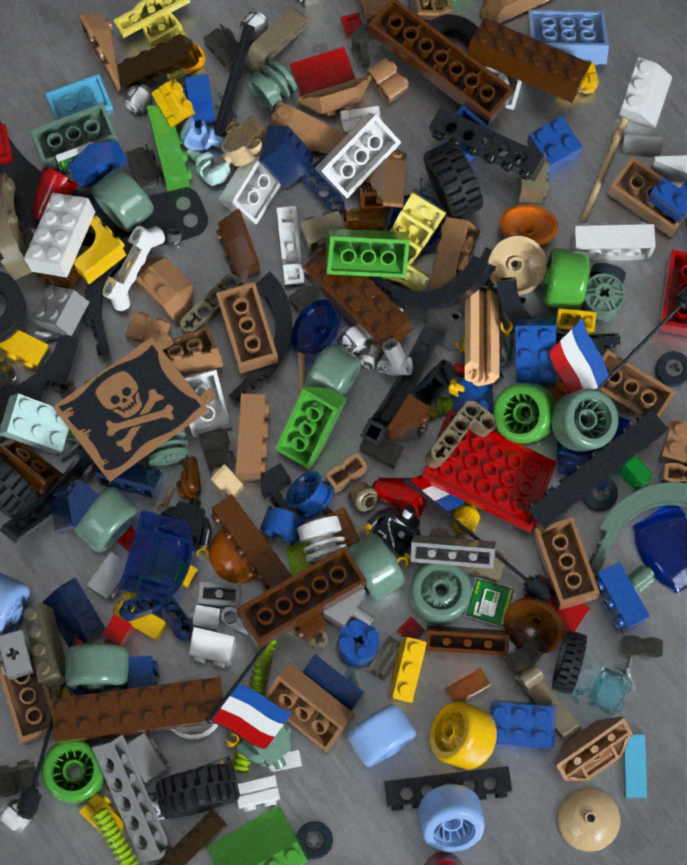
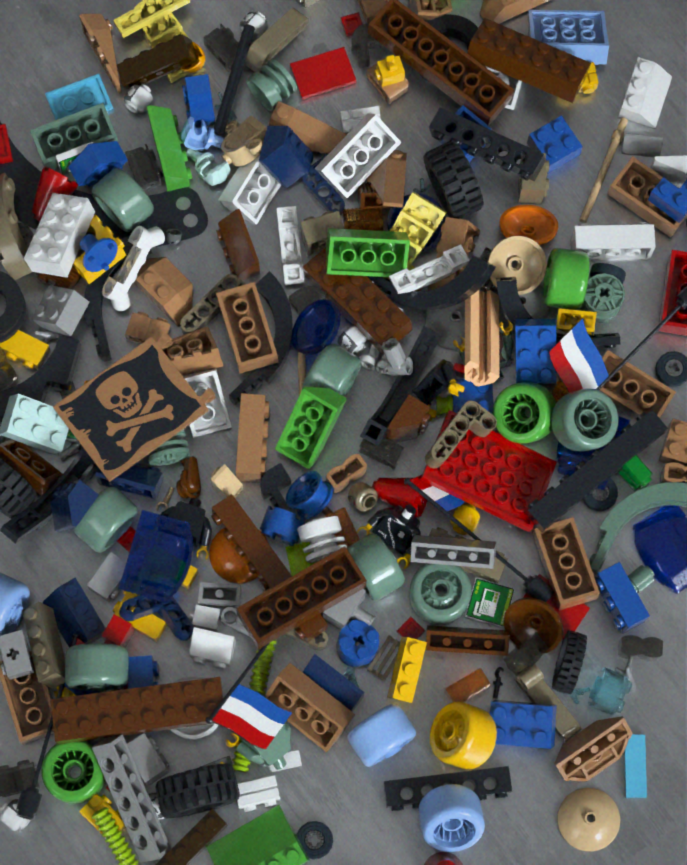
(98, 252): none -> blue piece
(173, 102): yellow brick -> none
(215, 449): clear smoke brick -> none
(335, 97): medium nougat wedge -> none
(389, 70): none -> yellow brick
(431, 272): none -> white slope
(497, 683): none -> black hand

